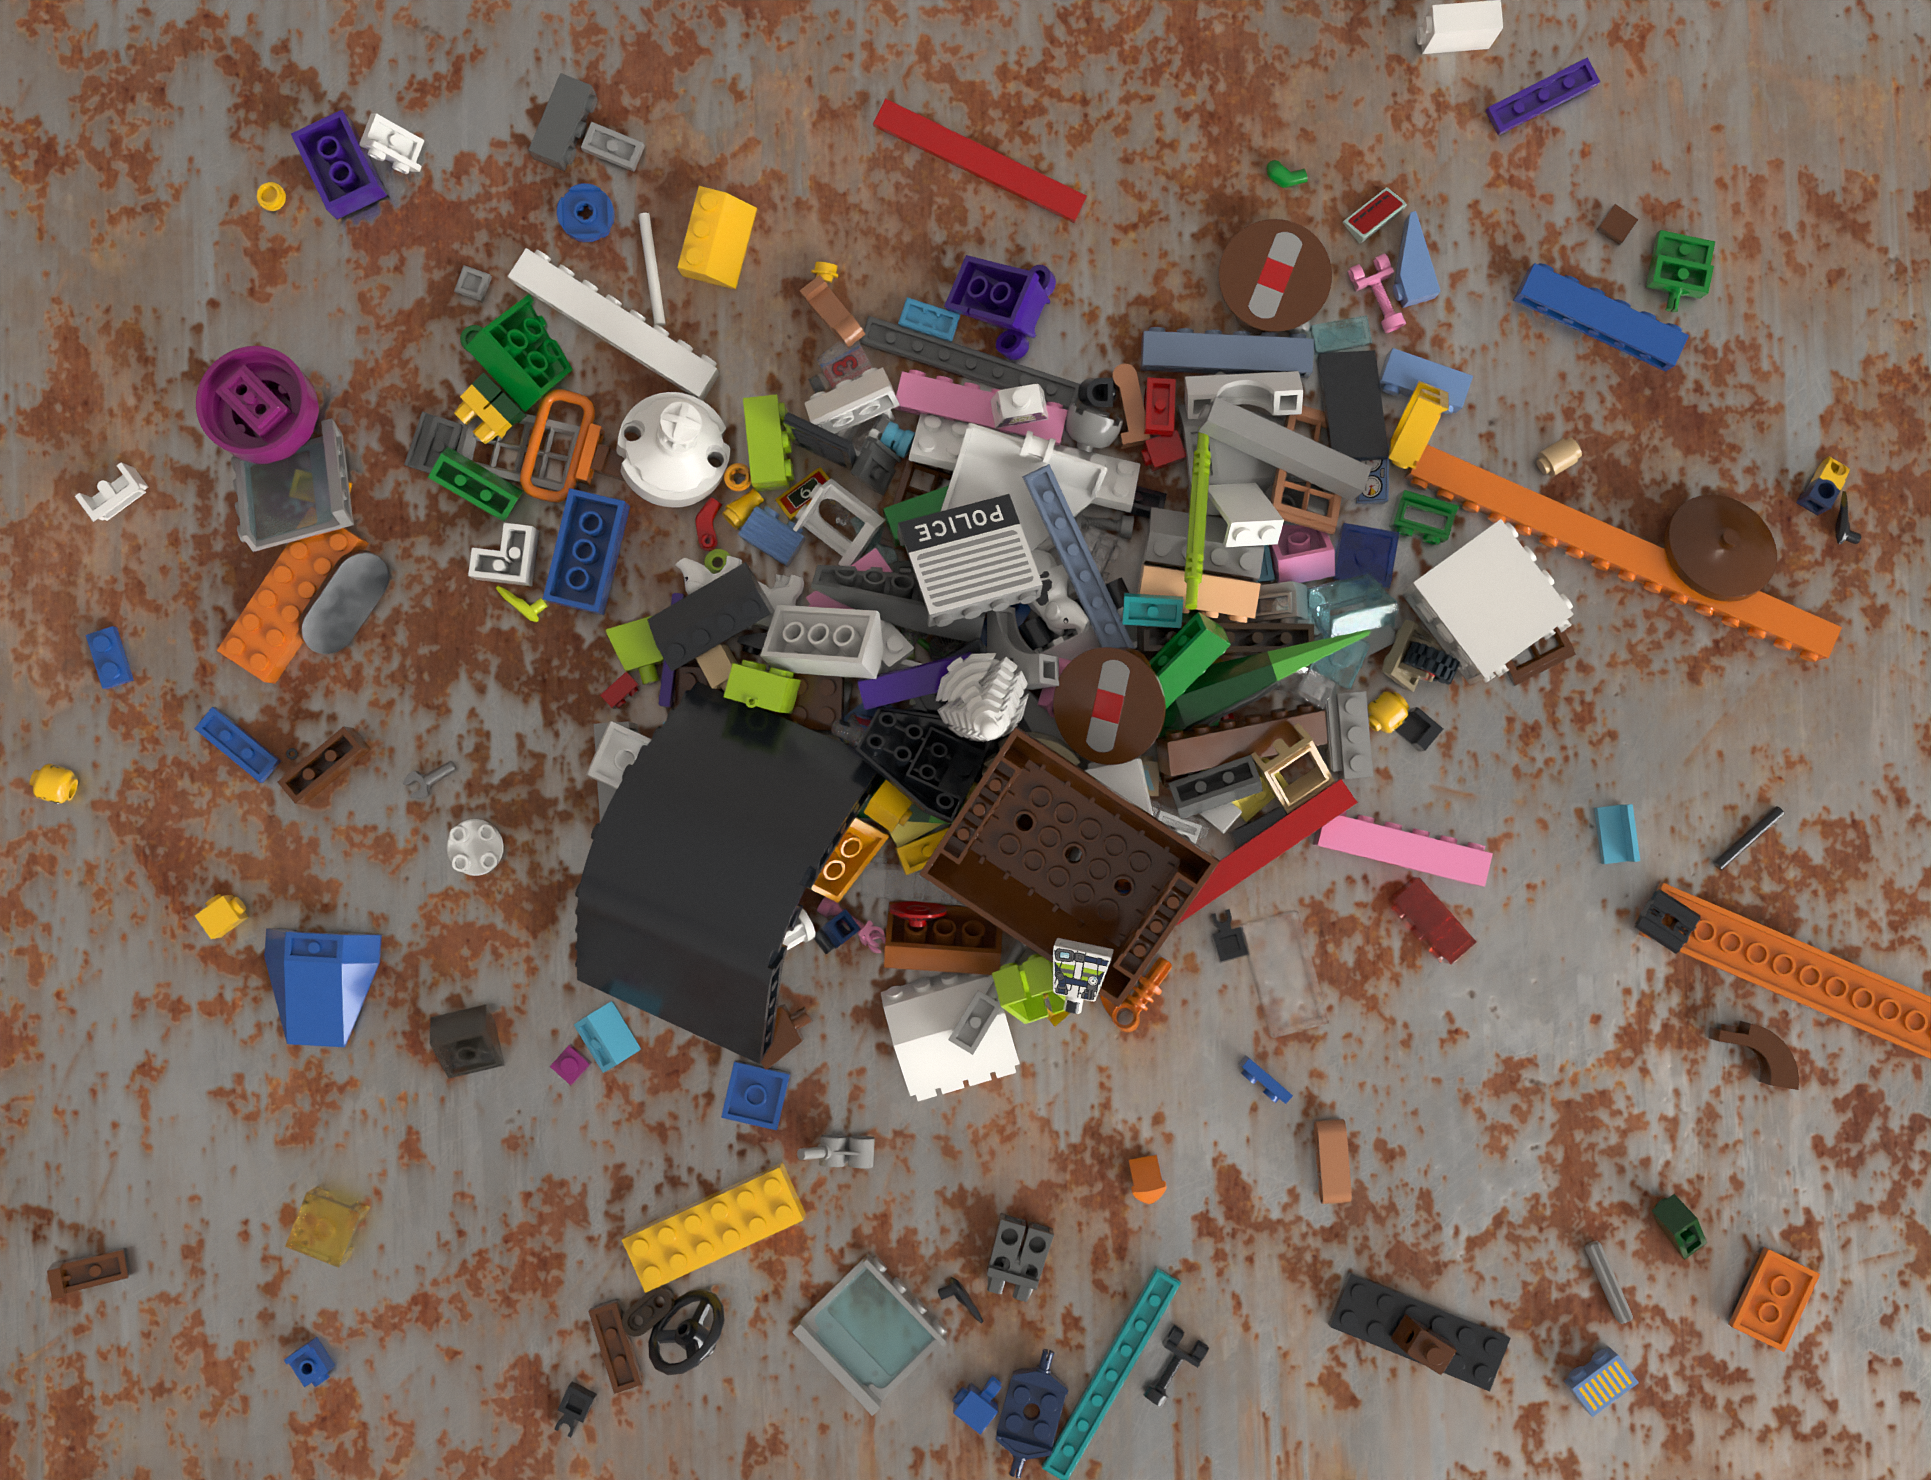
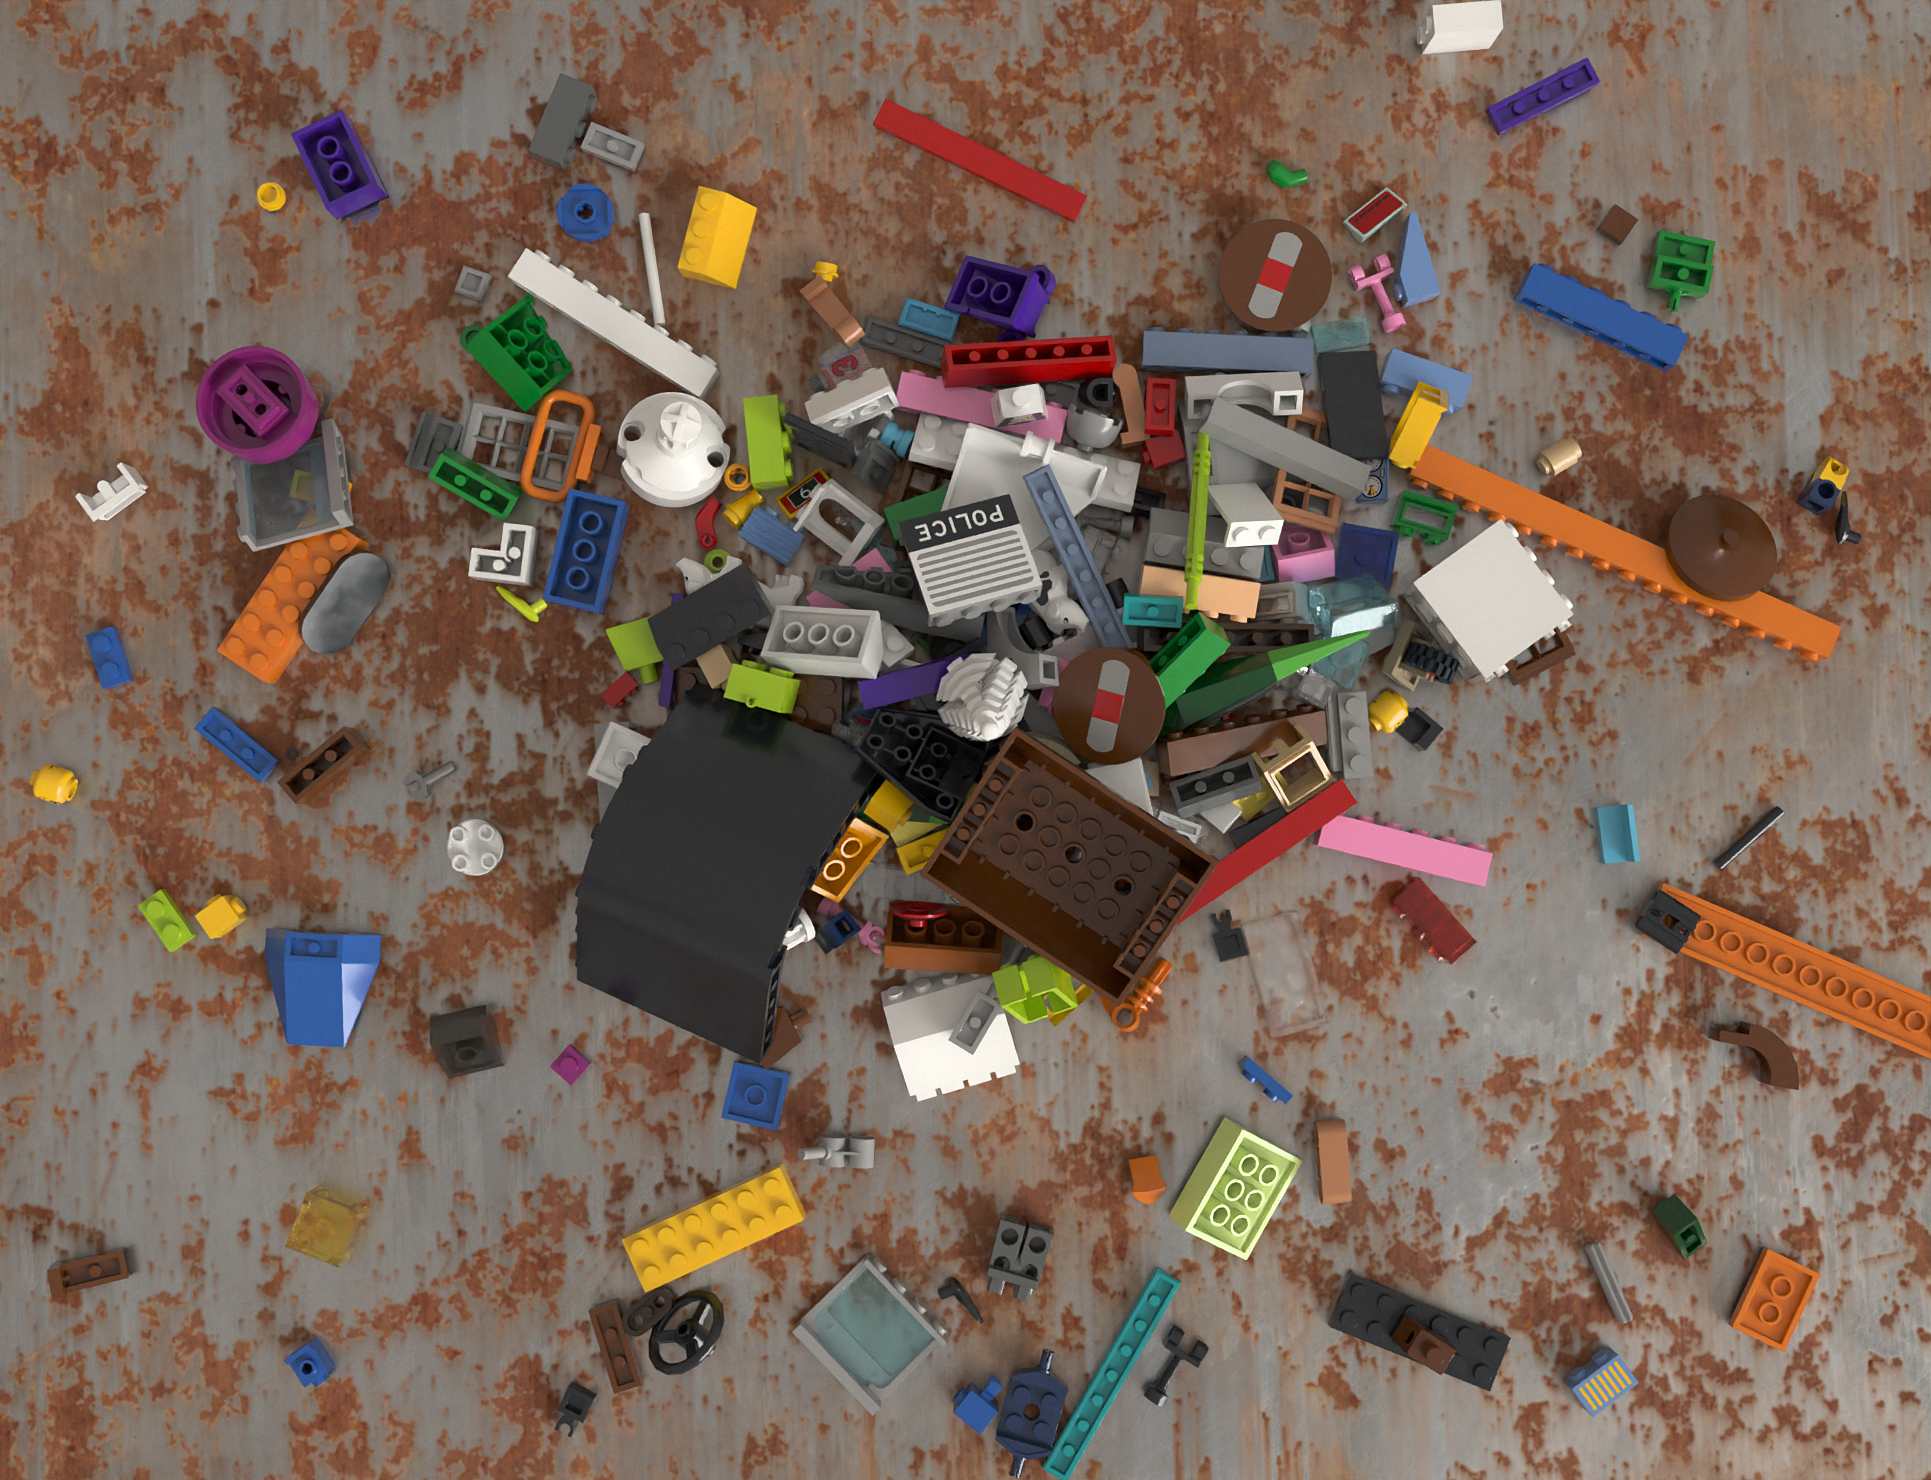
(167, 920): none -> lime plate
(392, 144): white bracket -> none
(492, 406): yellow hips -> none
(607, 1037): medium azure panel -> none
(1027, 361): none -> red brick
(1078, 972): torso -> none
(1234, 1189): none -> yellowish green slope

